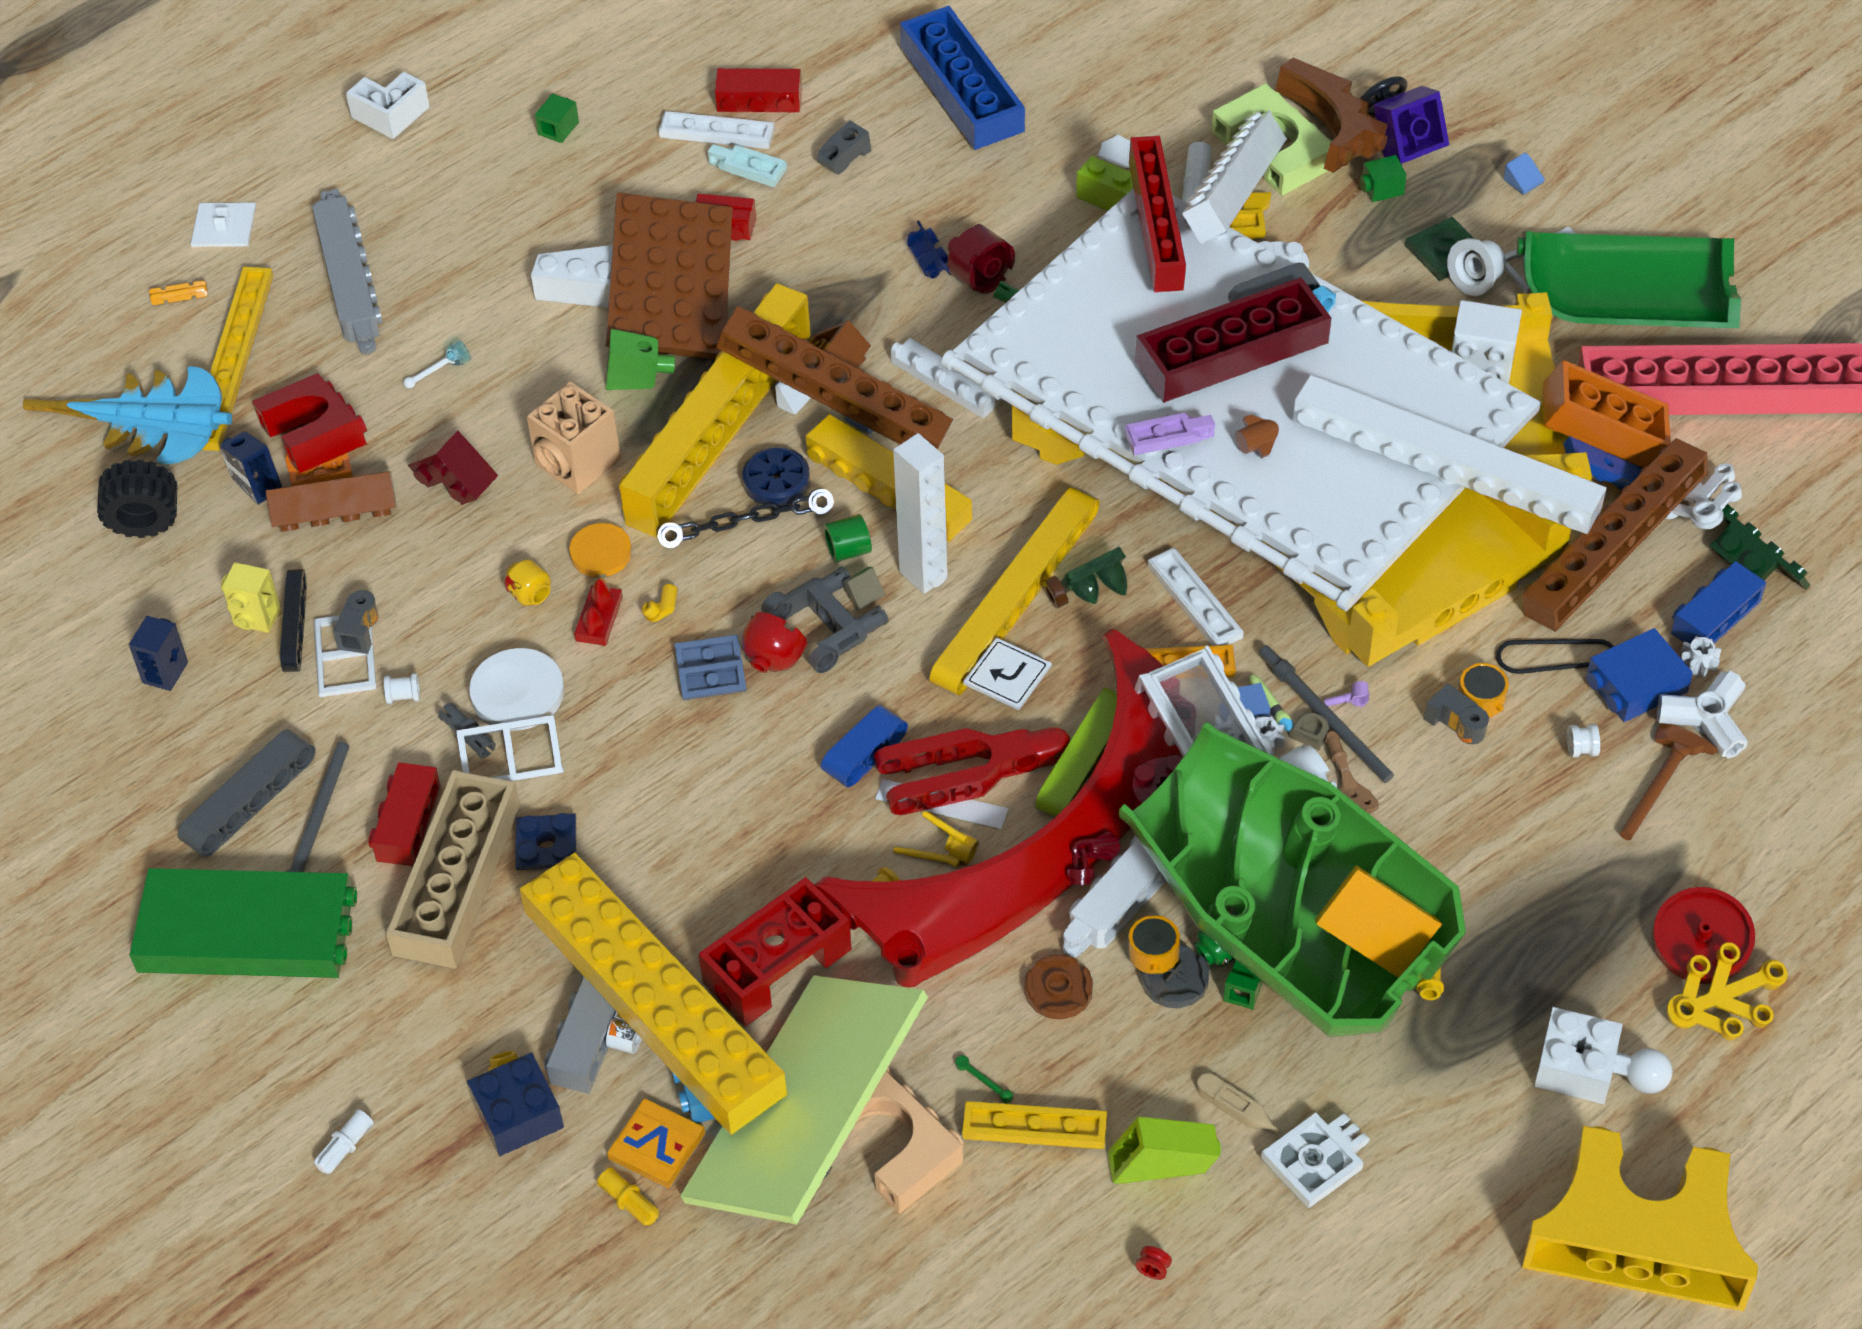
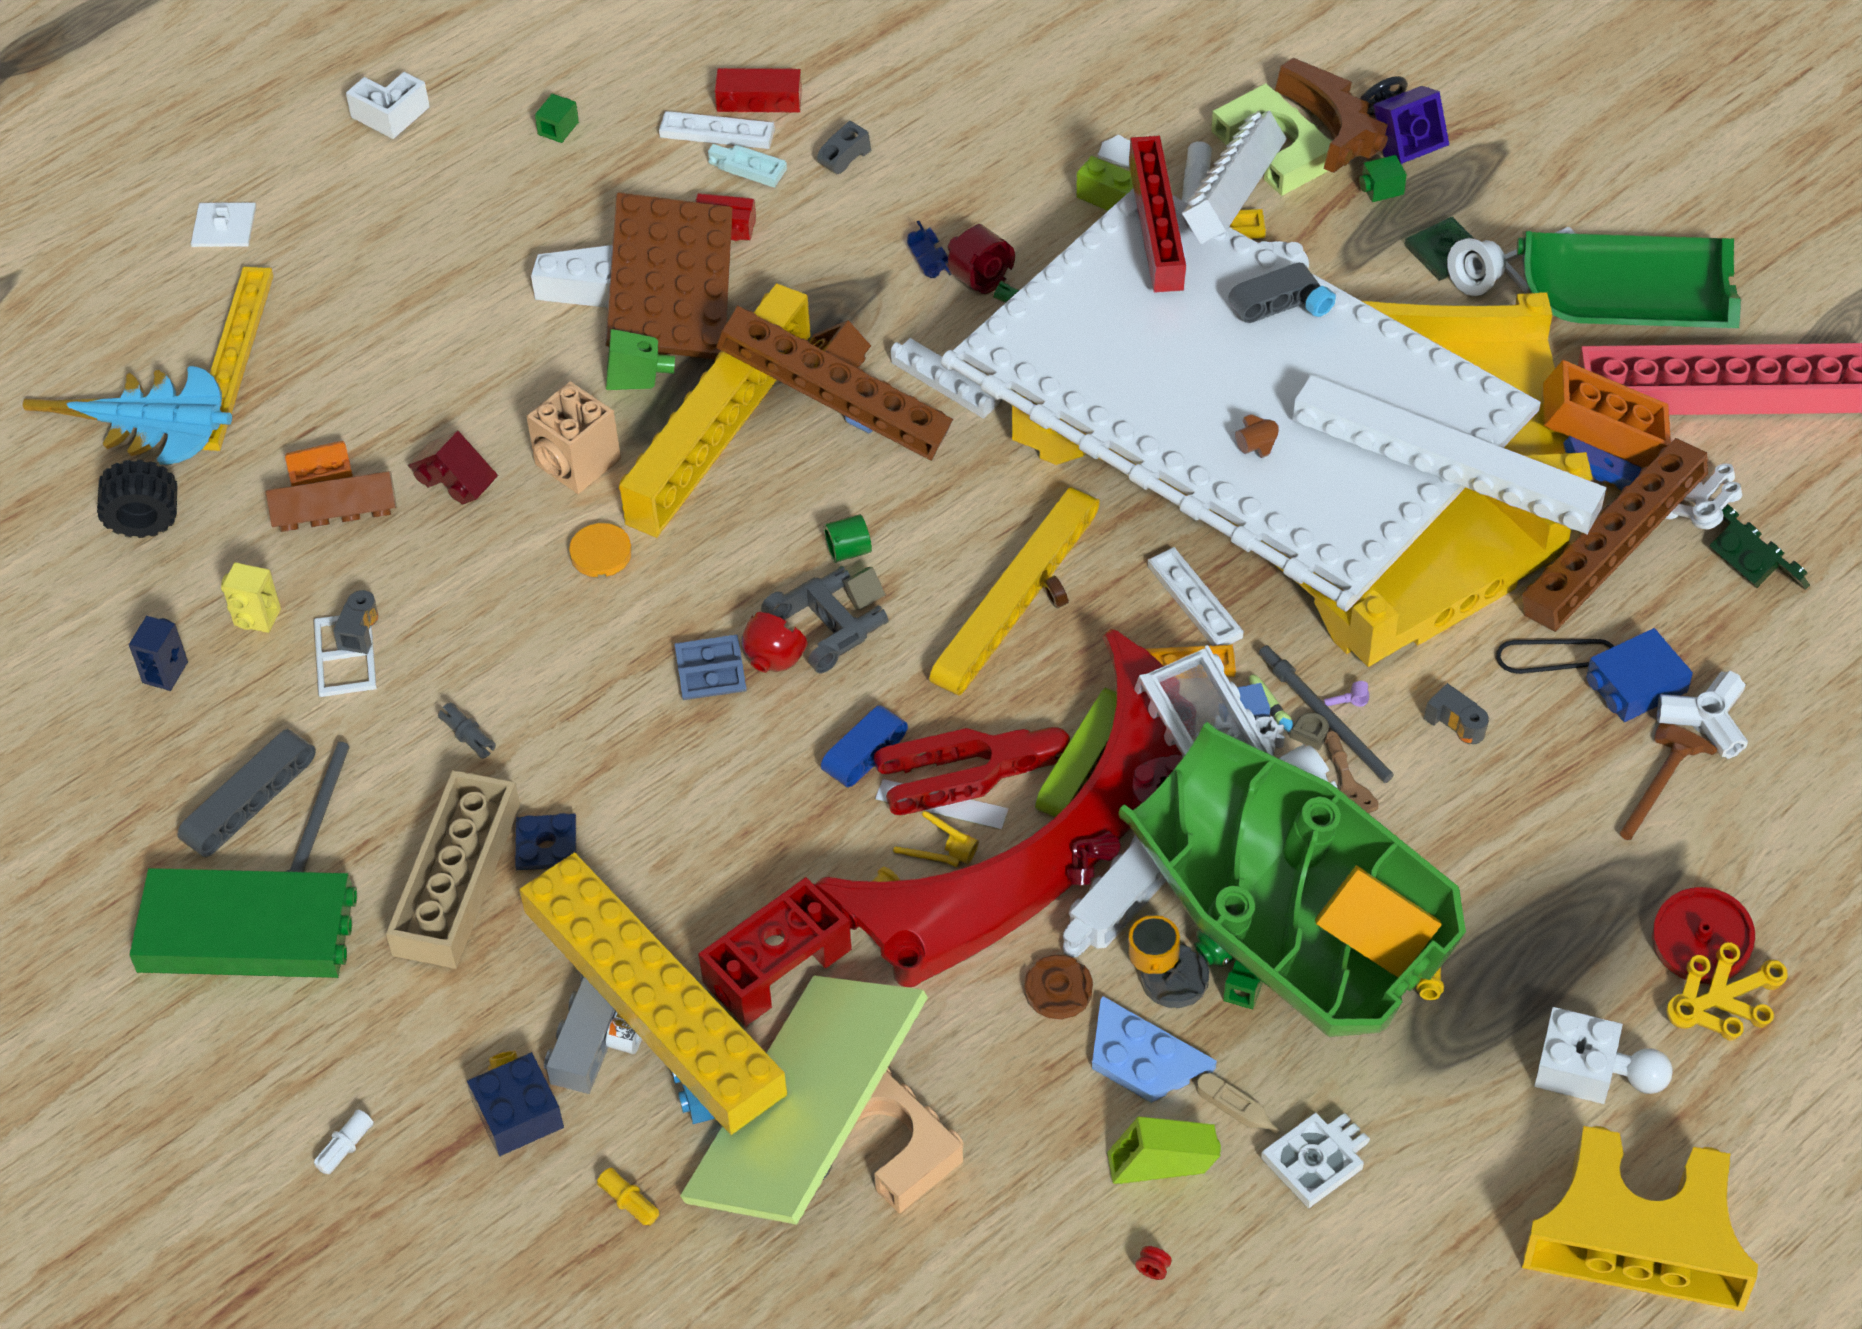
(178, 292): light orange axle -> none
(246, 456): dark blue torso -> none
(293, 620): black beam -> none
(333, 426): red arch -> none
(346, 271): light grey hinge -> none
(402, 688): white bush -> none
(405, 814): red brick -> none
(455, 354): hinge -> none
(505, 727): white window -> none
(516, 687): white piece -> none
(527, 582): yellow head -> none
(598, 614): red tile -> none
(656, 1143): light orange tile -> none
(657, 611): yellow arm -> none
(781, 461): dark blue wheel -> none
(789, 398): white slope -> none
(811, 501): black piece -> none
(872, 468): yellow brick -> none
(921, 513): white brick -> none
(962, 77): blue brick -> none
(962, 1064): green hinge -> none
(1007, 673): white piece -> none
(1034, 1125): yellow plate -> none
(1106, 567): clear green tile -> none
(1143, 1055): none -> light blue wing
(1168, 432): lavender hinge -> none
(1232, 339): dark red brick -> none
(1258, 201): yellow tile -> none
(1485, 686): piece -> none
(1487, 336): white piece -> none
(1523, 174): medium blue slope -> none
(1583, 740): white wheel -> none
(1701, 656): white gear -> none
(1718, 605): blue brick -> none

